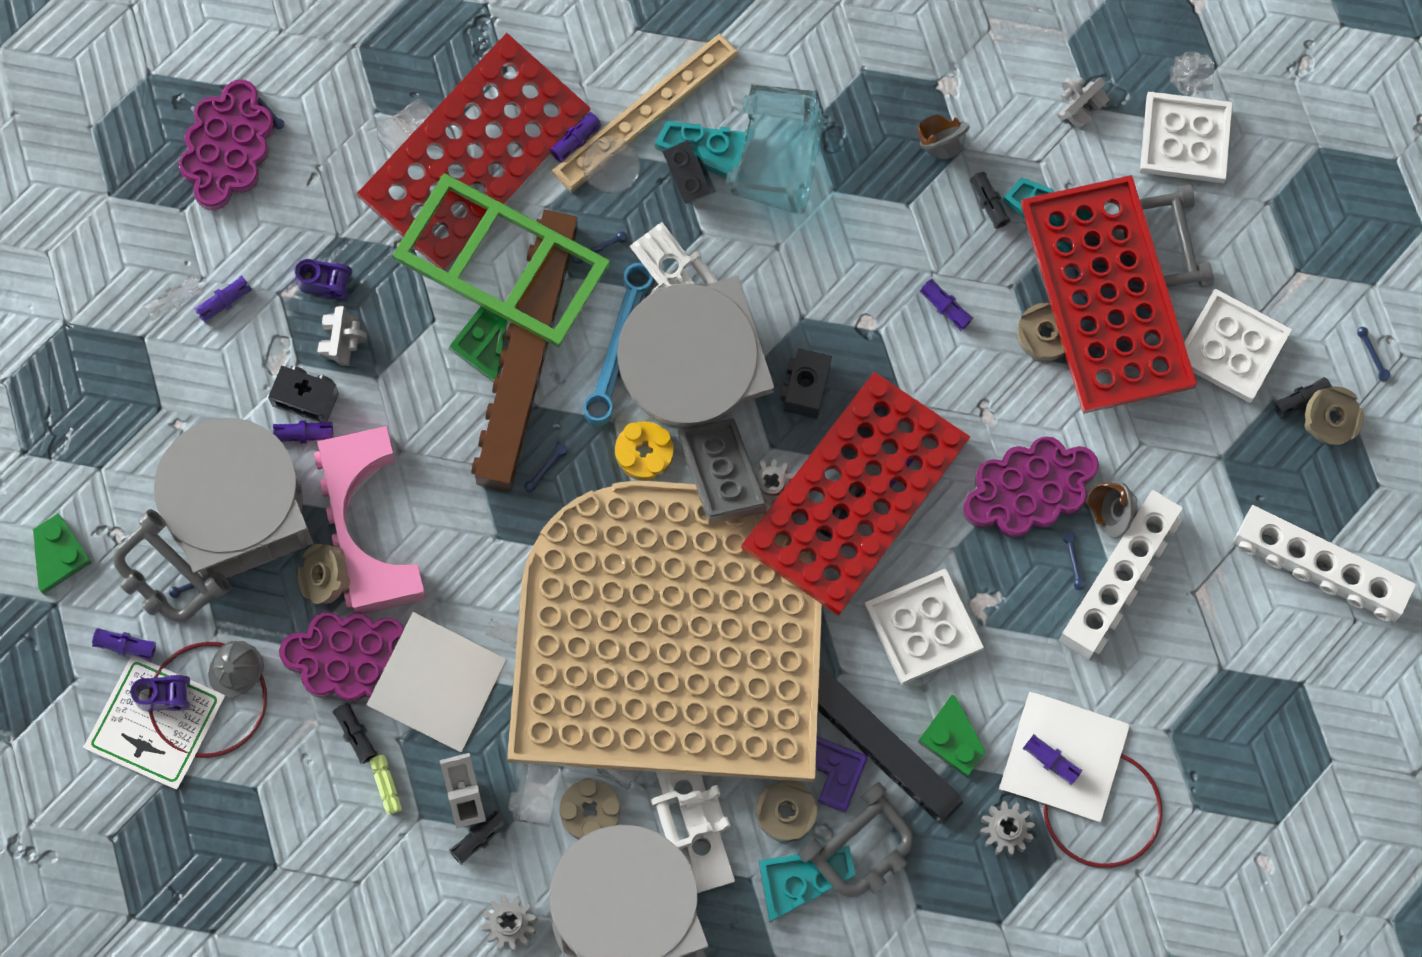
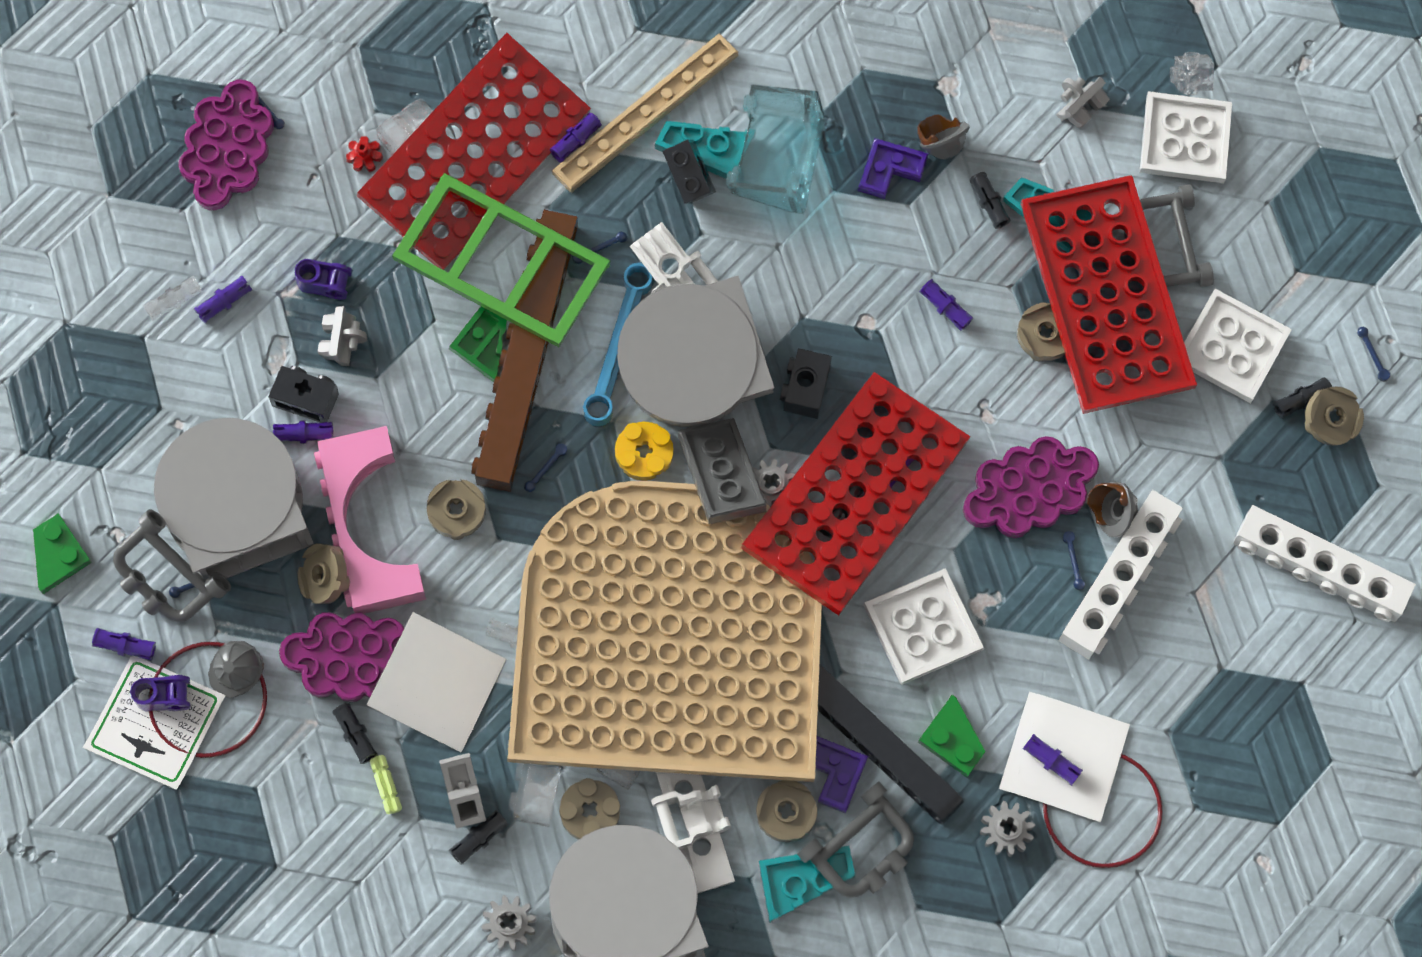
(364, 154): none -> red plant
(456, 492): none -> dark tan plate
(610, 165): clear tile -> none
(889, 160): none -> dark purple tile

